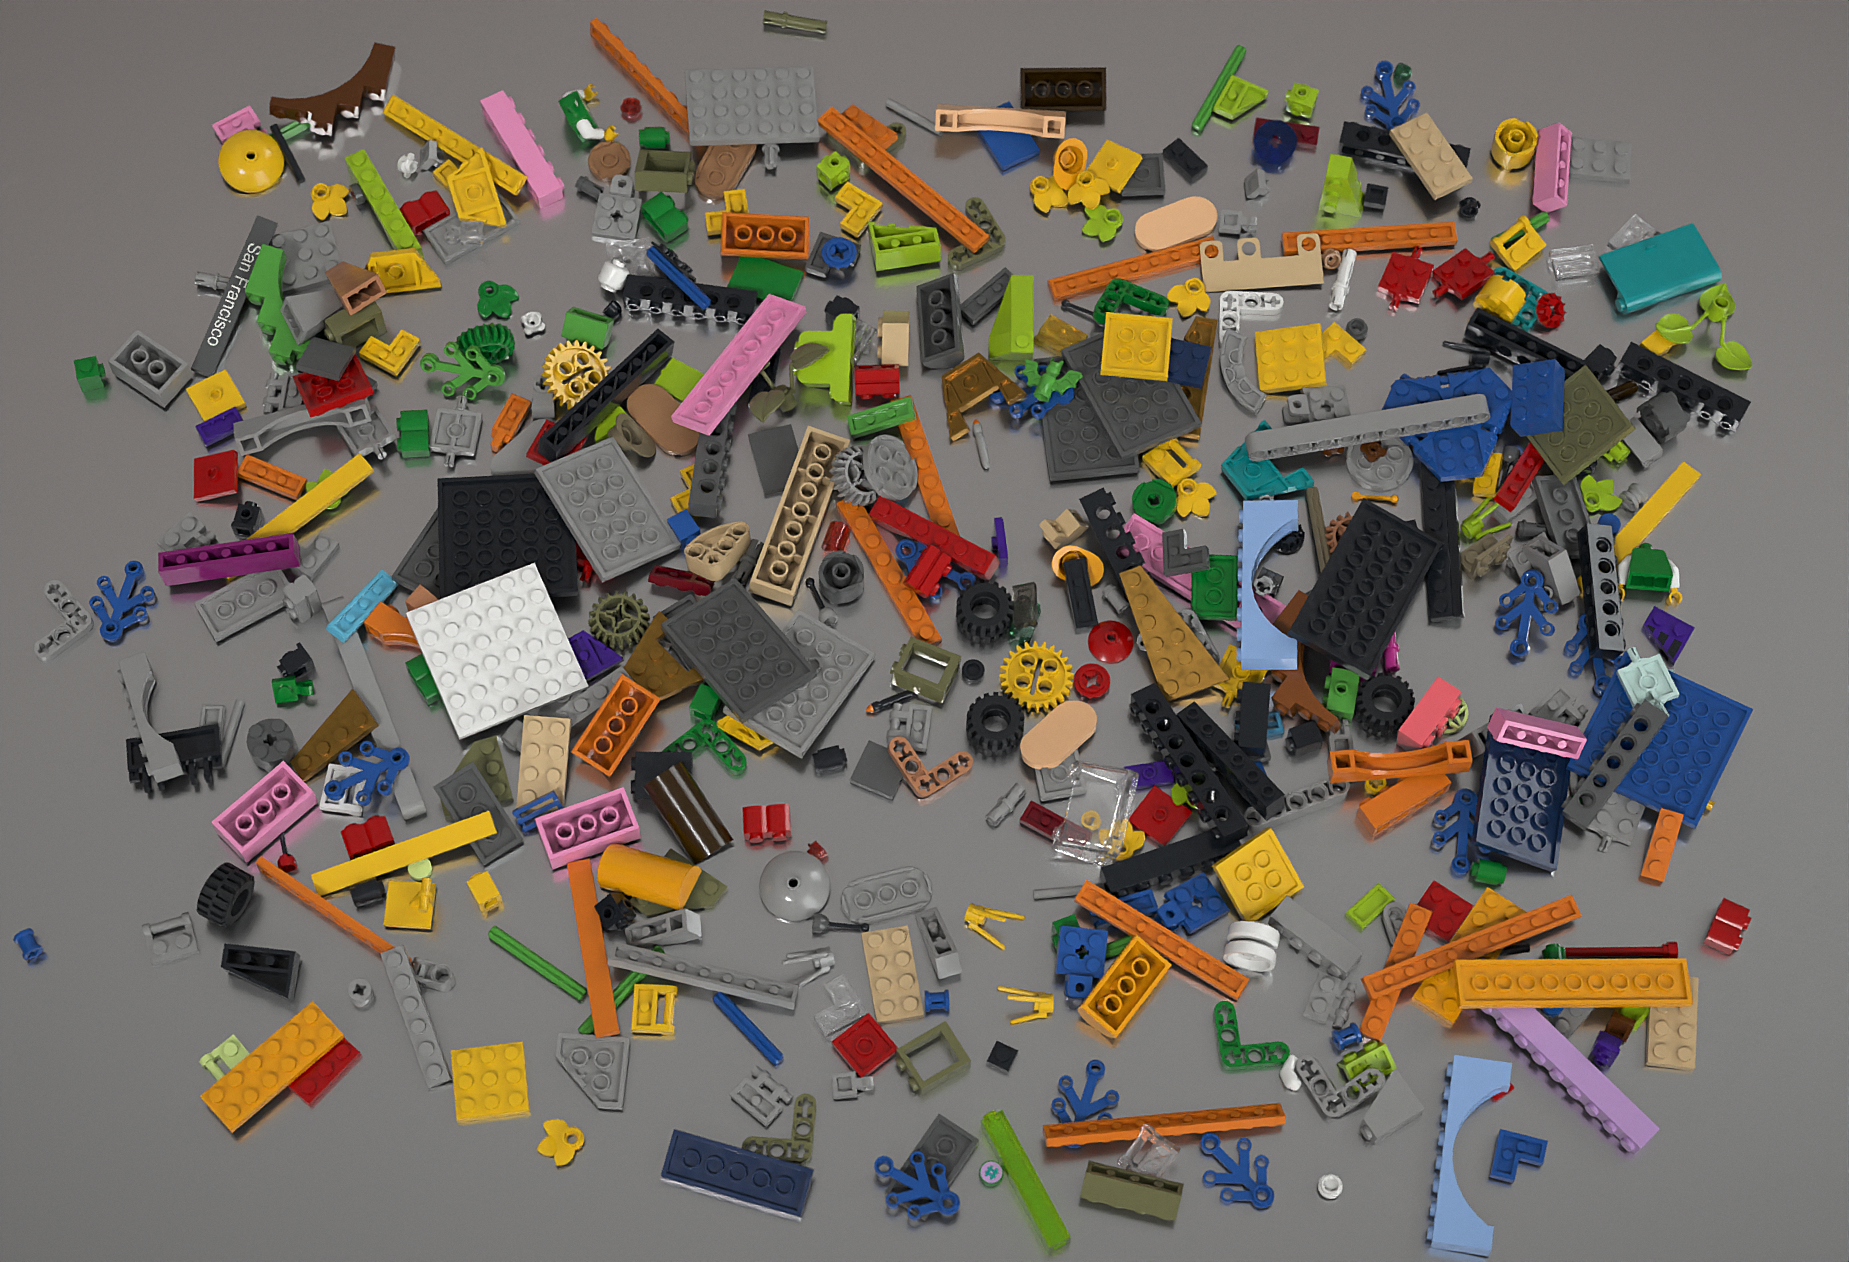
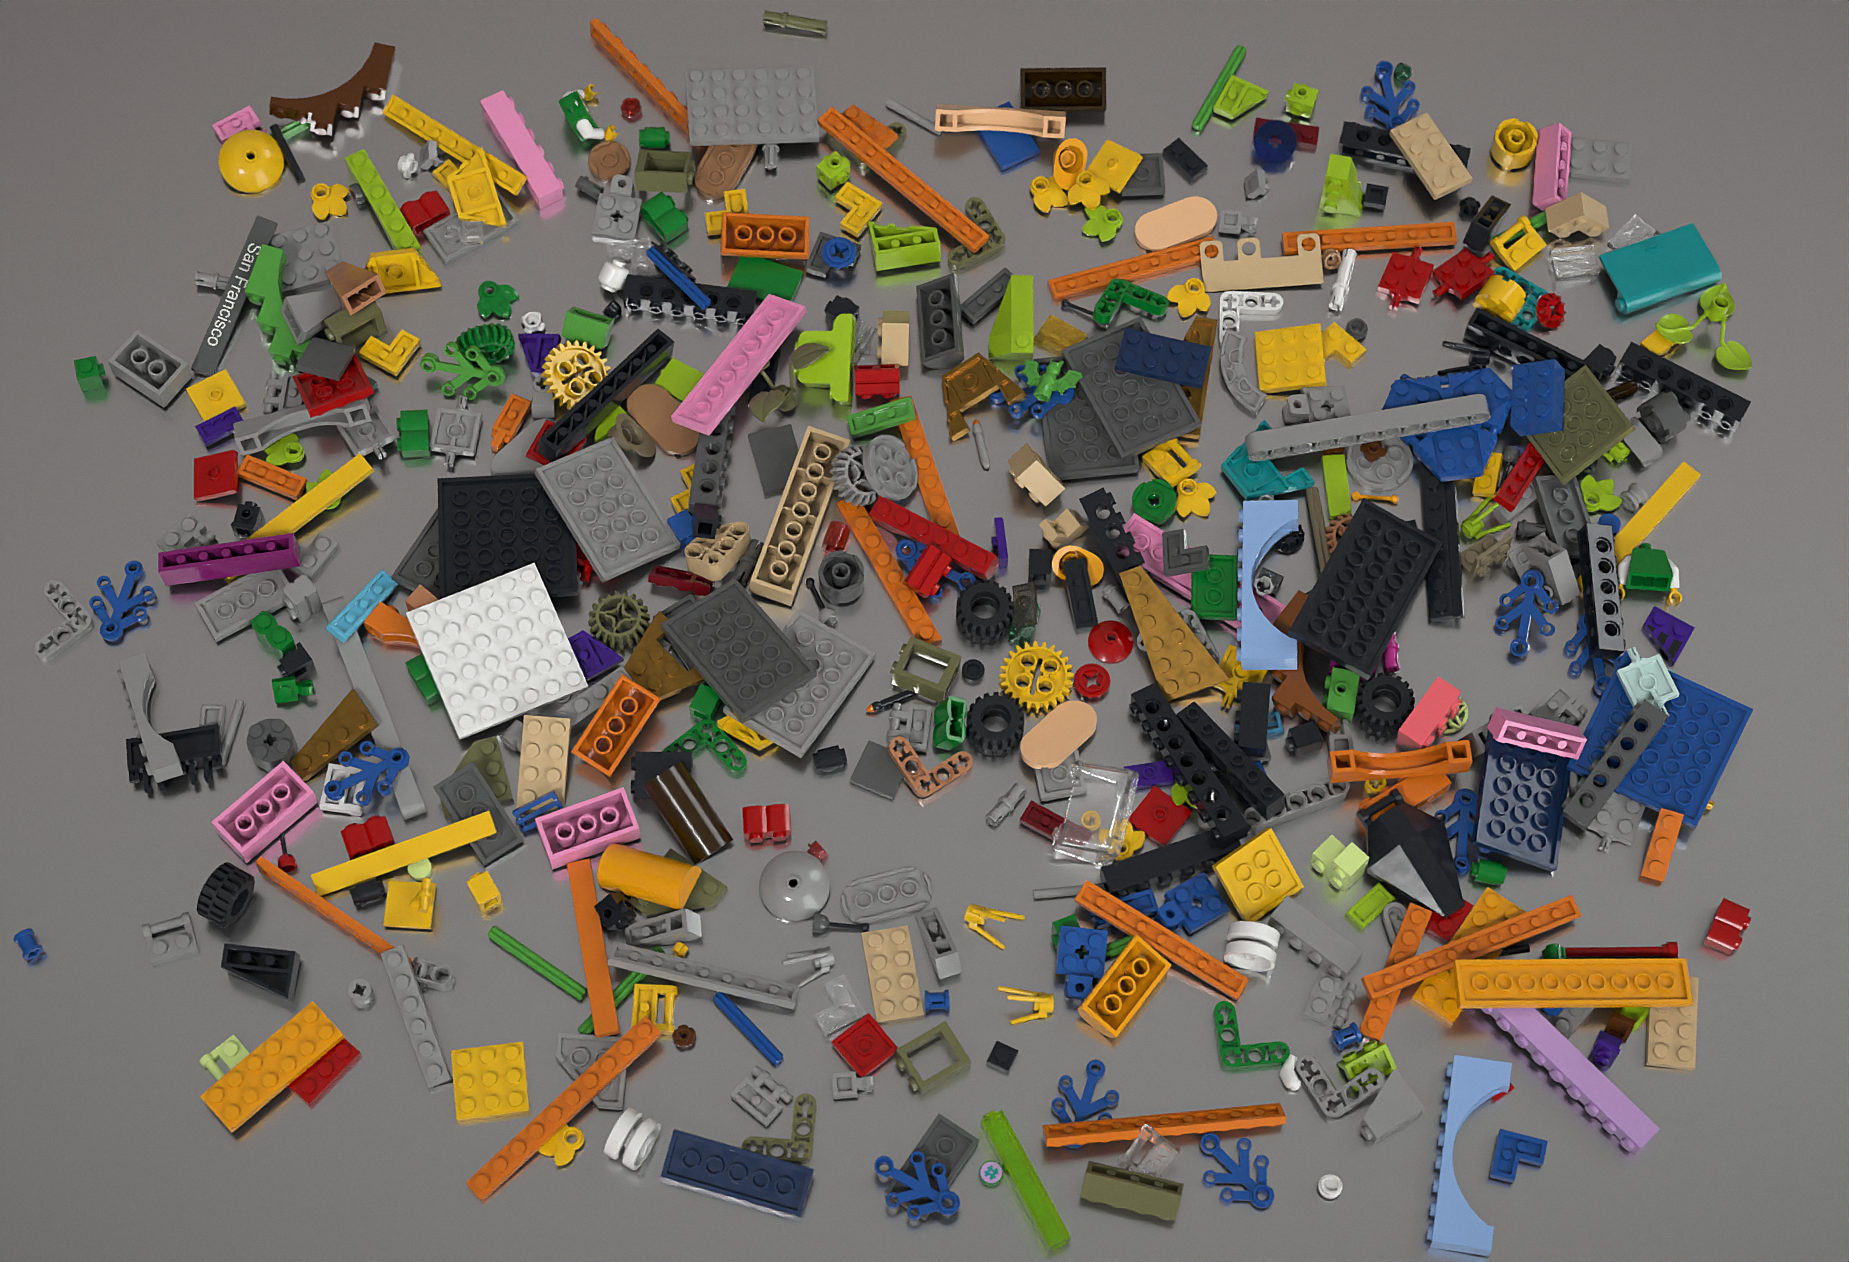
(272, 634): none -> green brick
(285, 451): none -> lime plate
(536, 348): none -> dark purple wing
(563, 1108): none -> orange plate
(632, 1138): none -> white wheel
(680, 949): none -> yellow piece
(688, 1040): none -> reddish brown plate
(705, 521): none -> black brick
(949, 722): none -> green brick
(1033, 474): none -> tan brick
(1040, 566): none -> black brick
(1136, 346): yellow plate -> none
(1336, 485): none -> lime tile
(1339, 863): none -> yellowish green brick
(1412, 854): none -> black windscreen
(1486, 223): none -> black slope
(1576, 214): none -> tan brick

